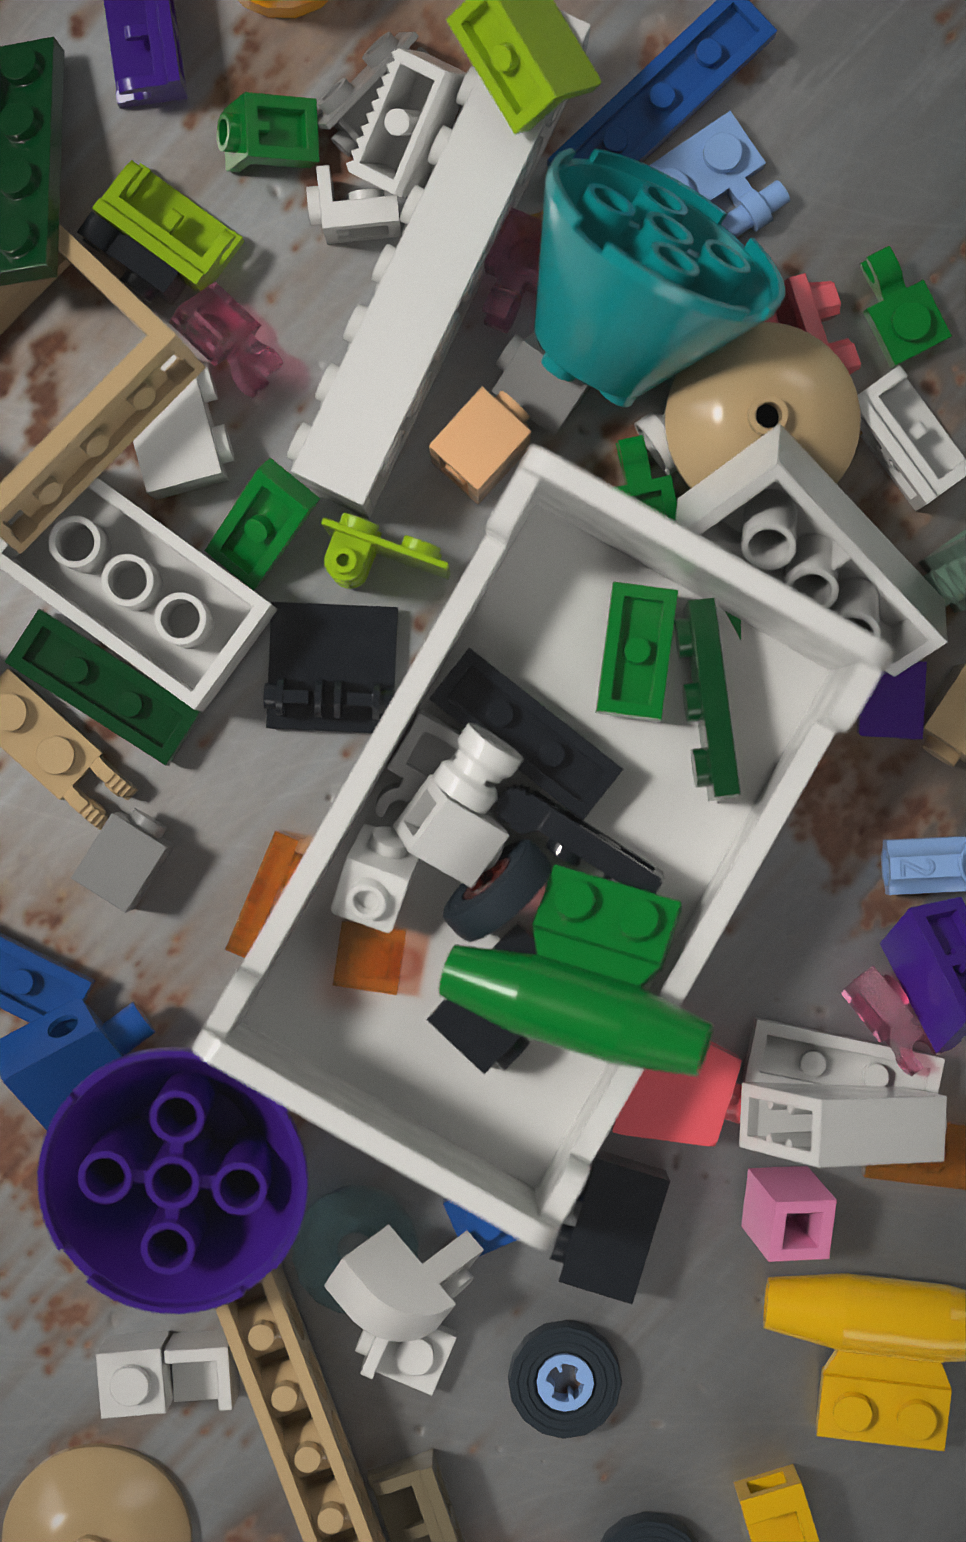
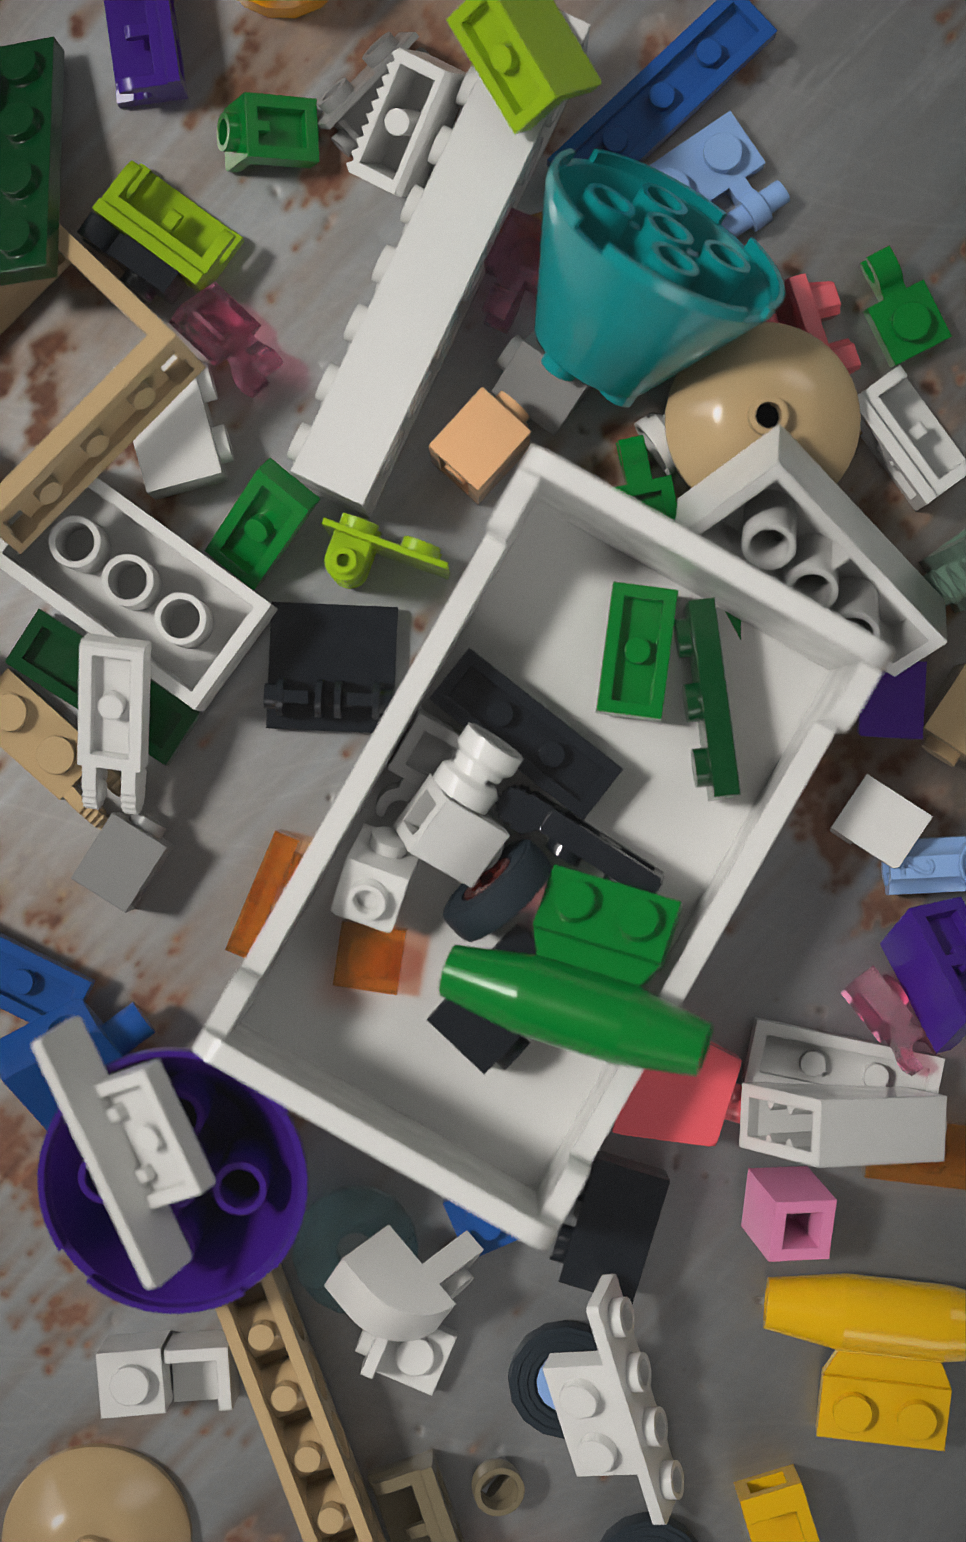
(113, 717): none -> white hinge
(132, 1144): none -> white bracket
(361, 217): white bracket -> none
(504, 1493): none -> dark tan hinge
(610, 1406): none -> white bracket
(881, 822): none -> white panel

